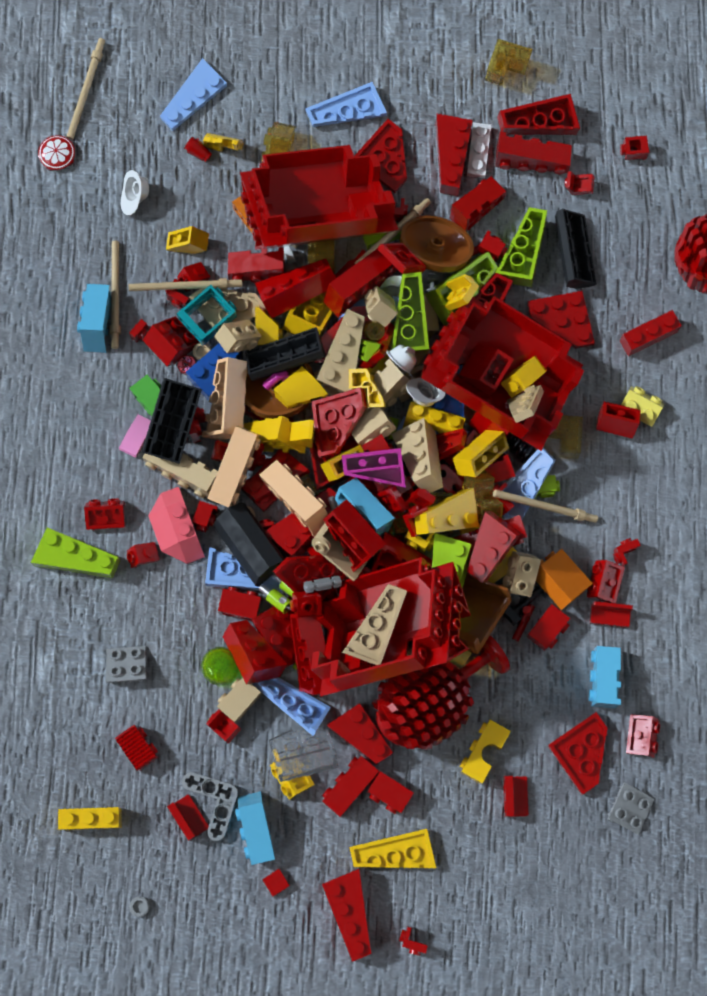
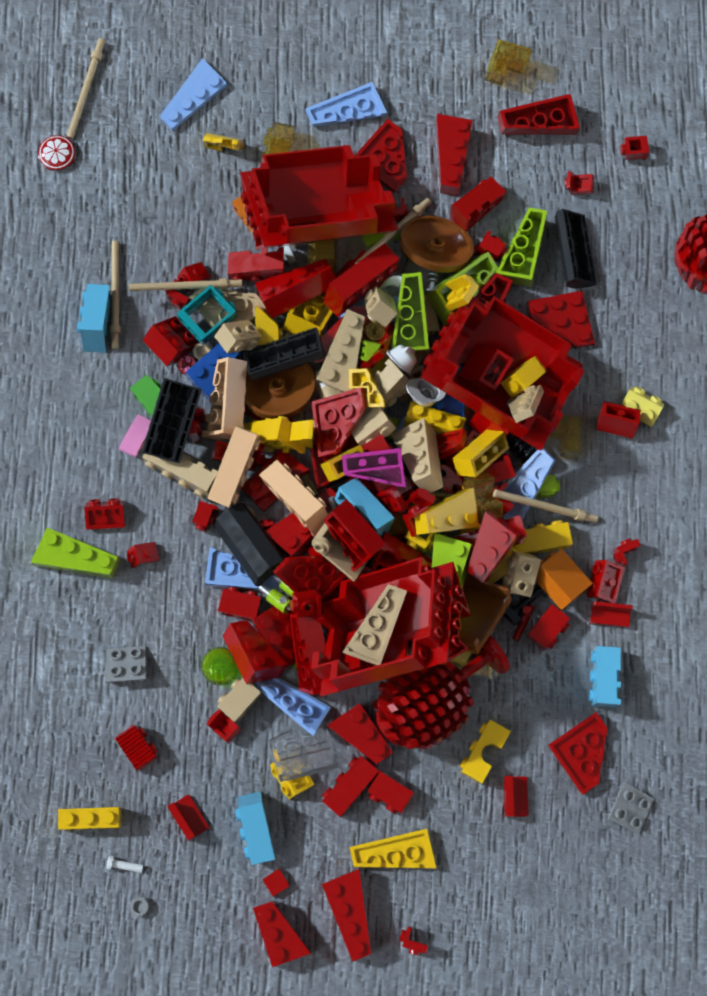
(123, 865): none -> white piece
(134, 192): white piece -> none
(139, 331): red plate -> none
(174, 527): coral wedge -> none
(187, 240): yellow slope -> none
(197, 149): red cone -> none
(221, 801): light grey beam -> none
(275, 378): dark pink arm -> none
(278, 935): none -> red wedge
(299, 389): yellow slope -> none
(322, 584): light grey axle -> none
(402, 258): red plate -> none
(479, 150): white plate -> none
(532, 154): red wedge -> none
(546, 538): none -> yellow brick
(643, 735): bracket -> none
(650, 333): red brick -> none

